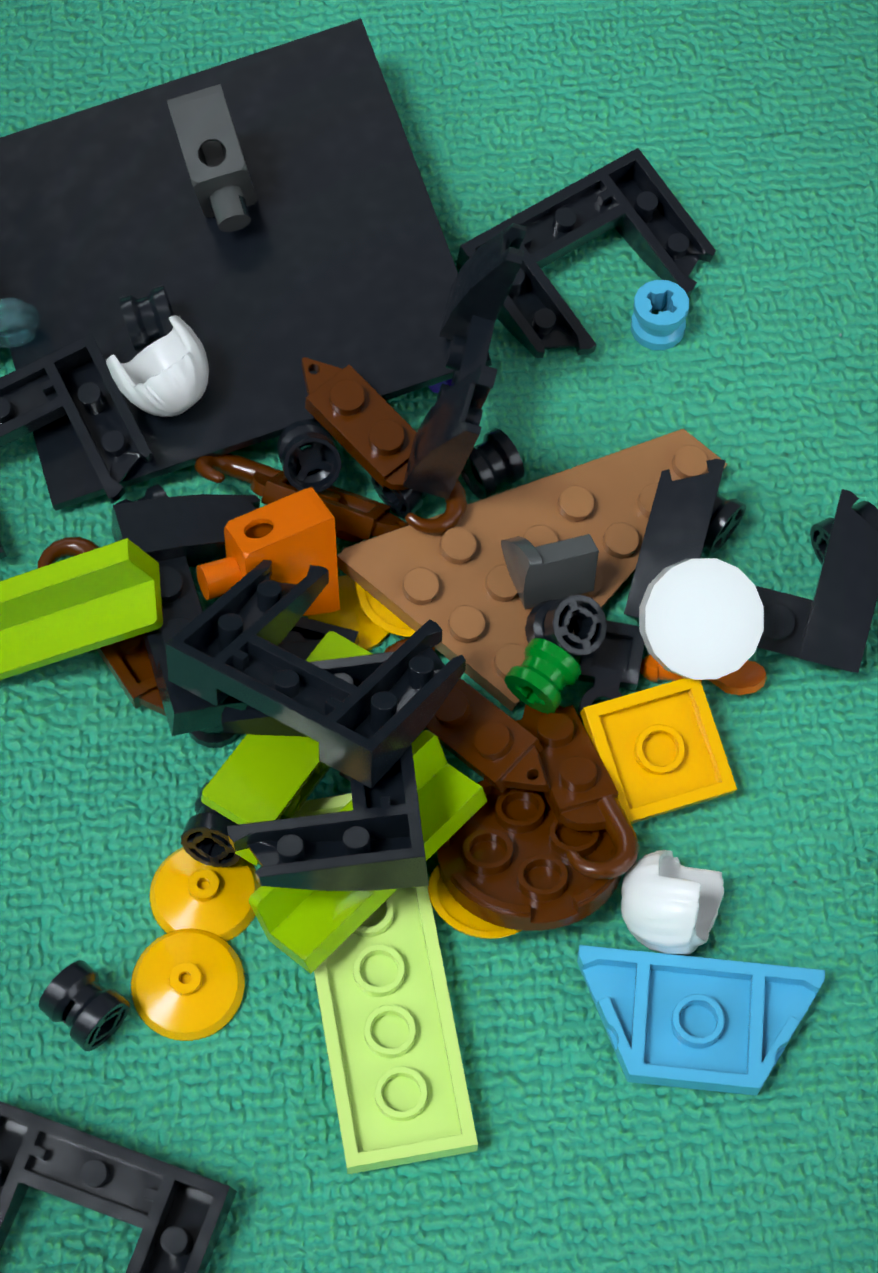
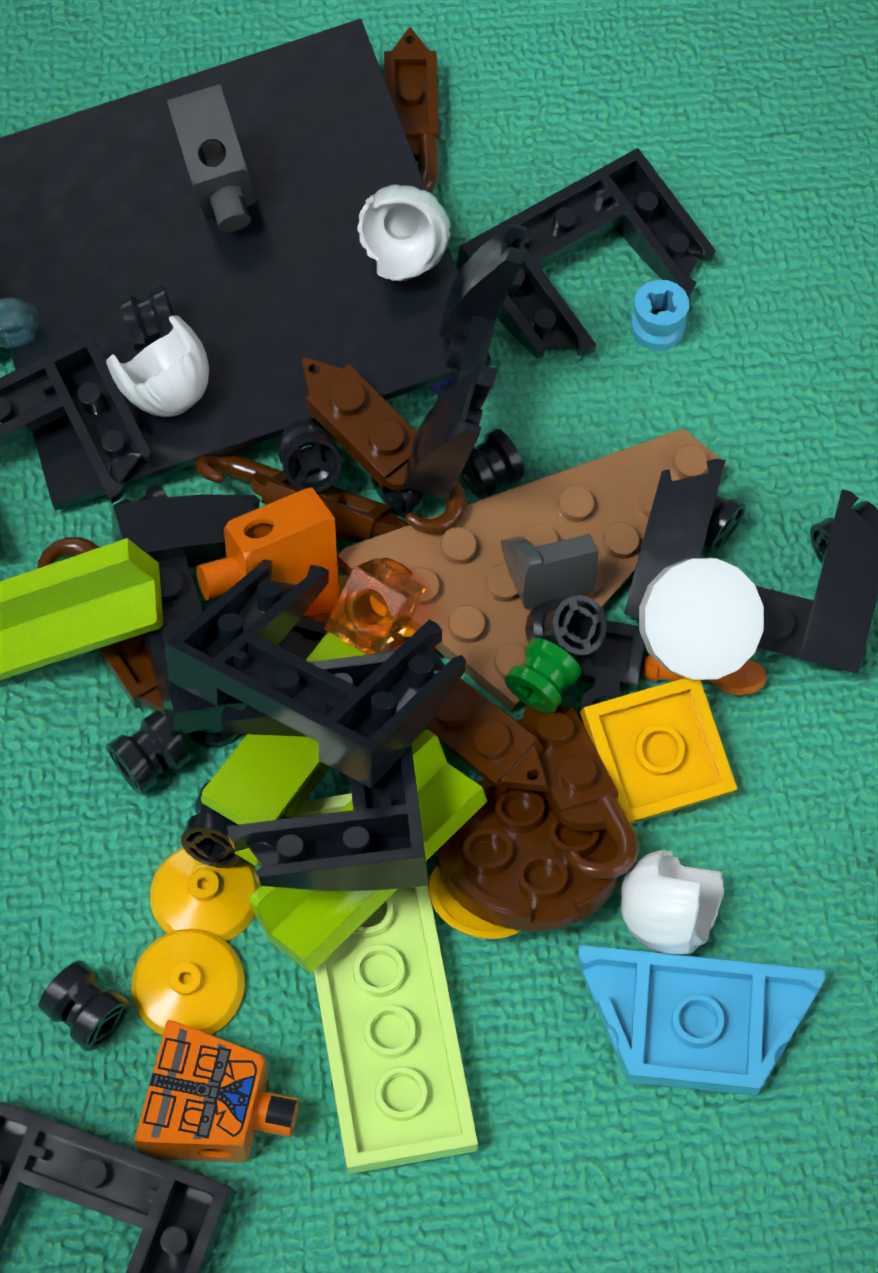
(148, 752): none -> black wheel
(209, 1100): none -> orange torso
(354, 616): none -> clear orange brick
(403, 231): none -> white hair
(412, 83): none -> reddish brown plate

